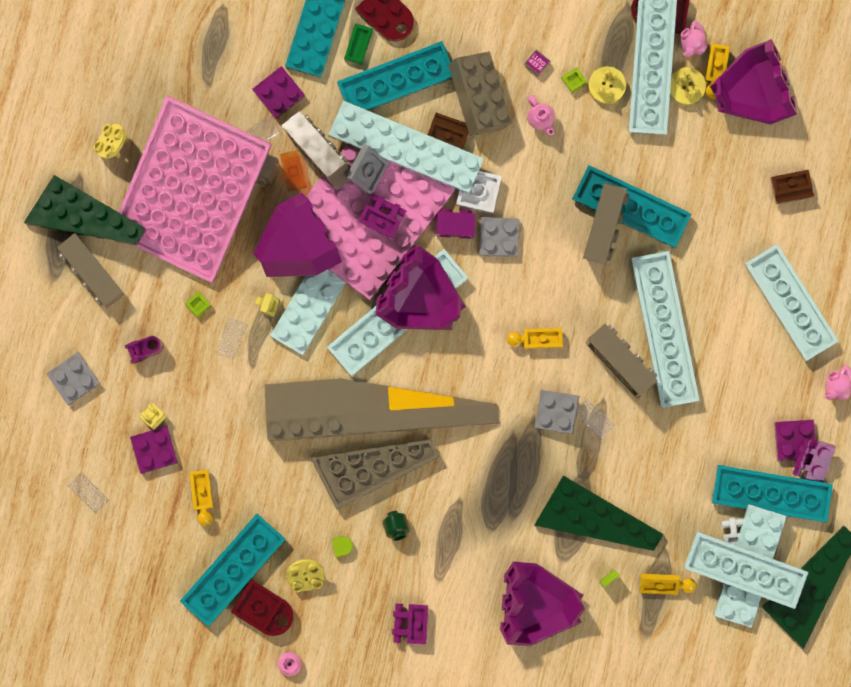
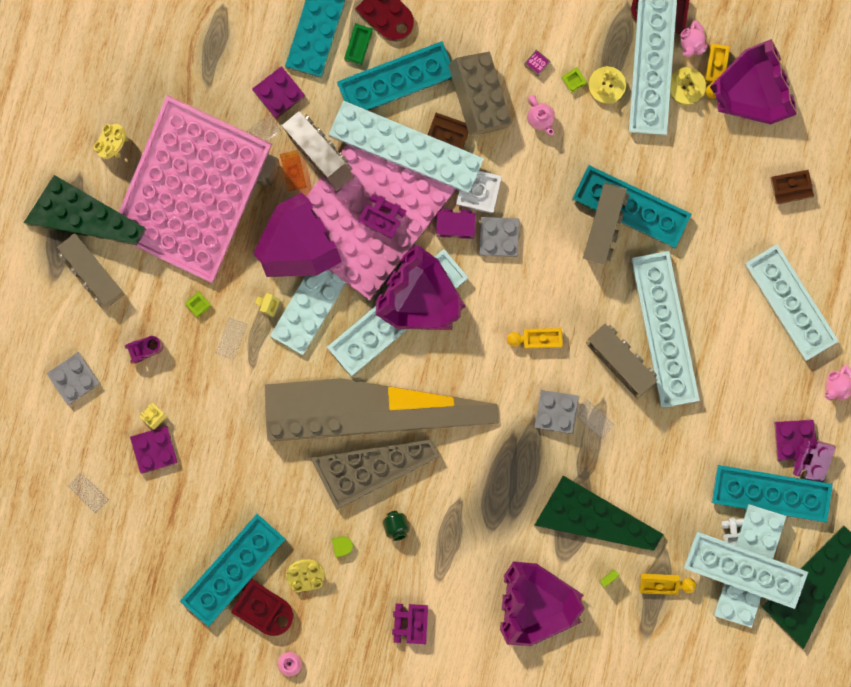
(202, 495): yellow plate -> none
(367, 170): light grey plate -> none

